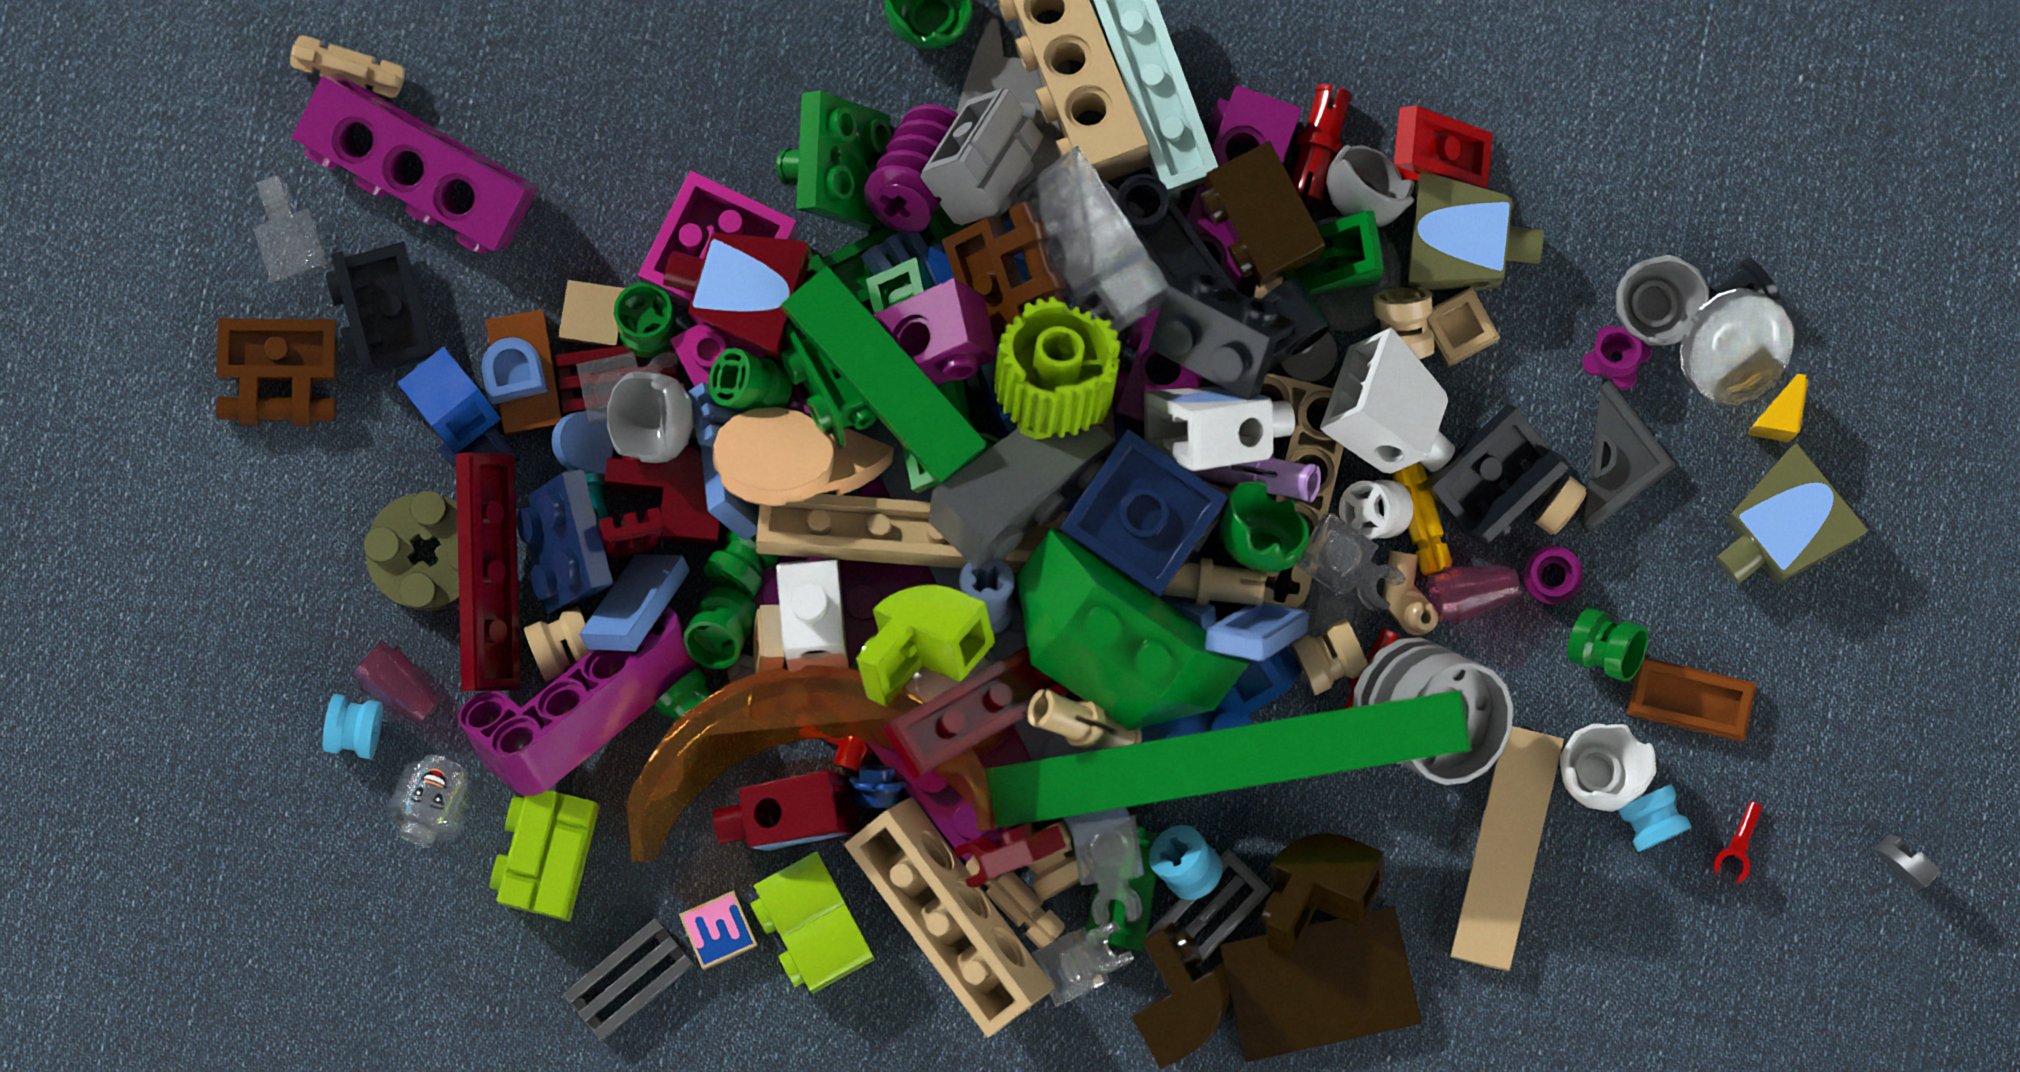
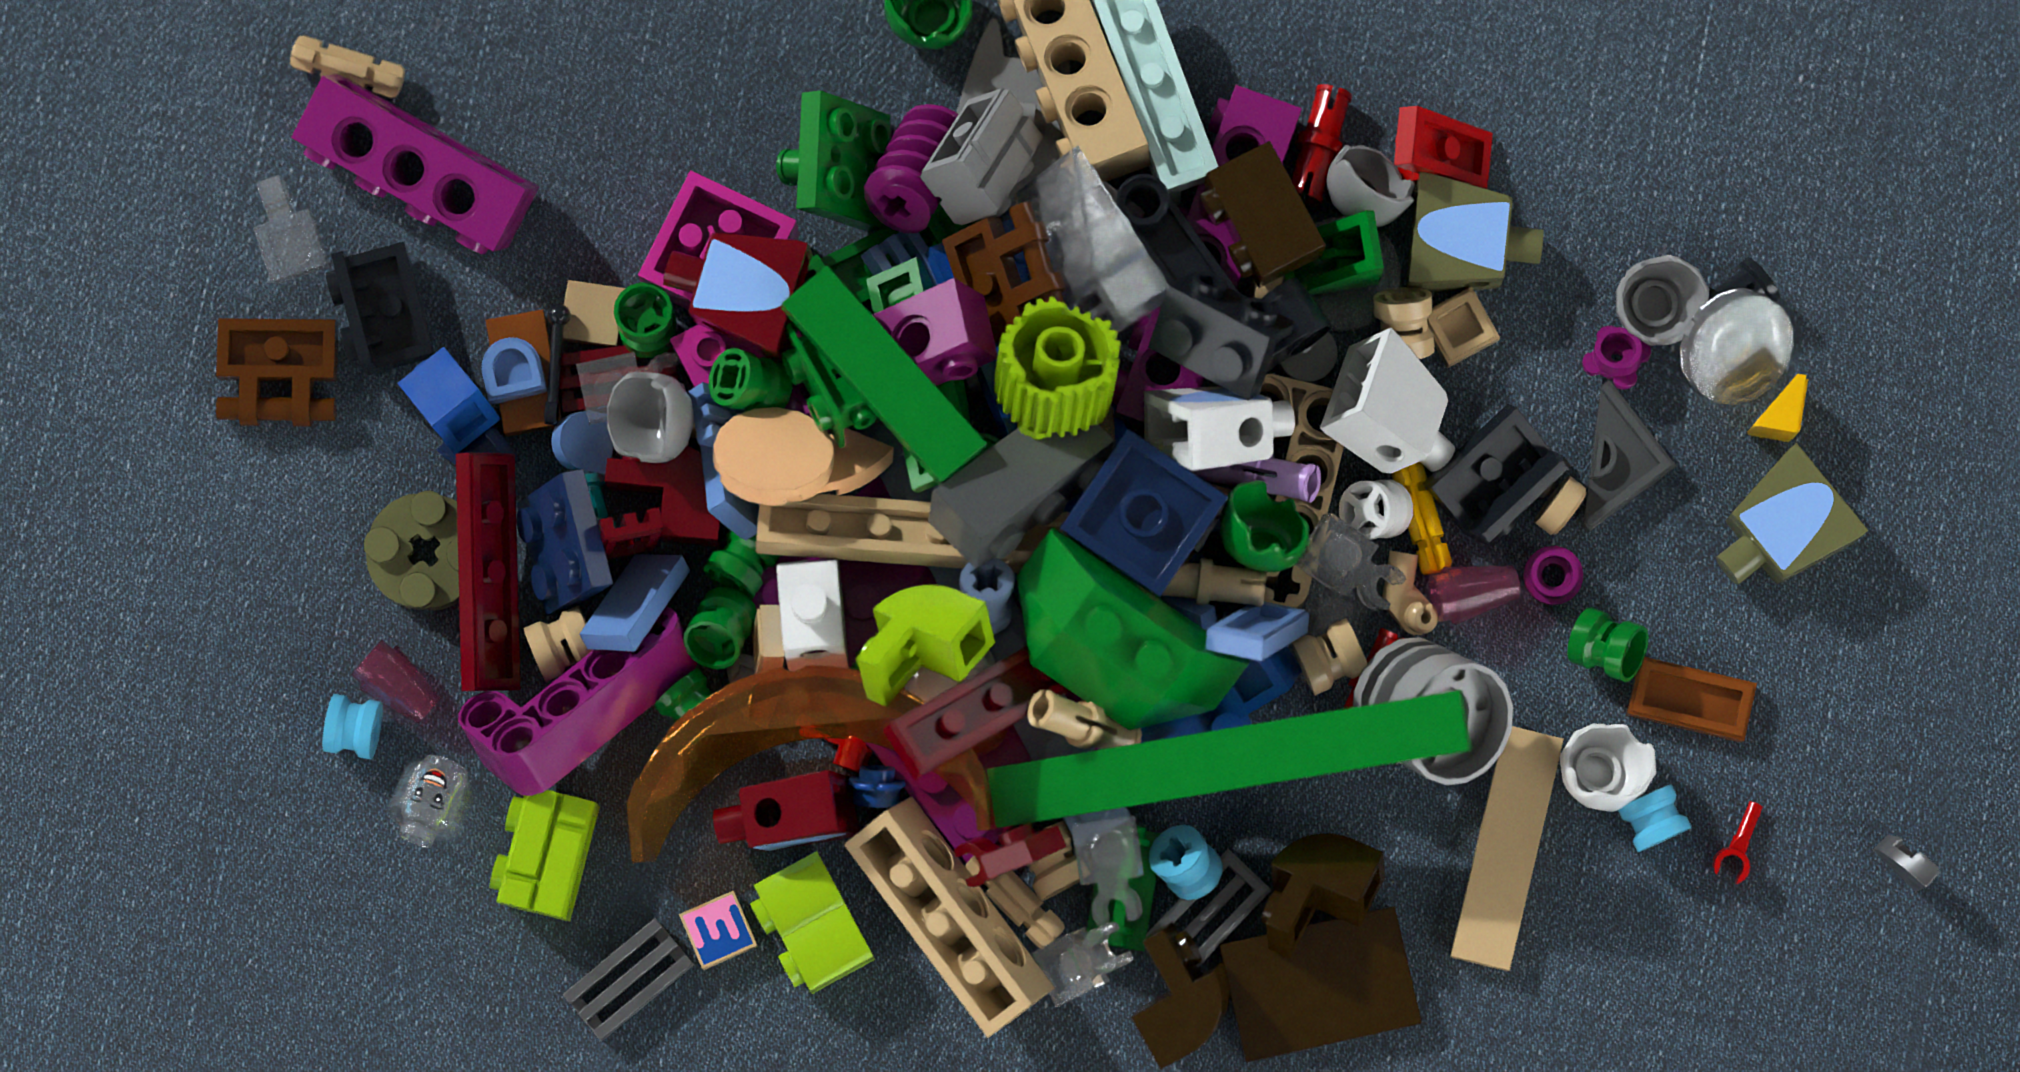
(558, 316): none -> black hinge

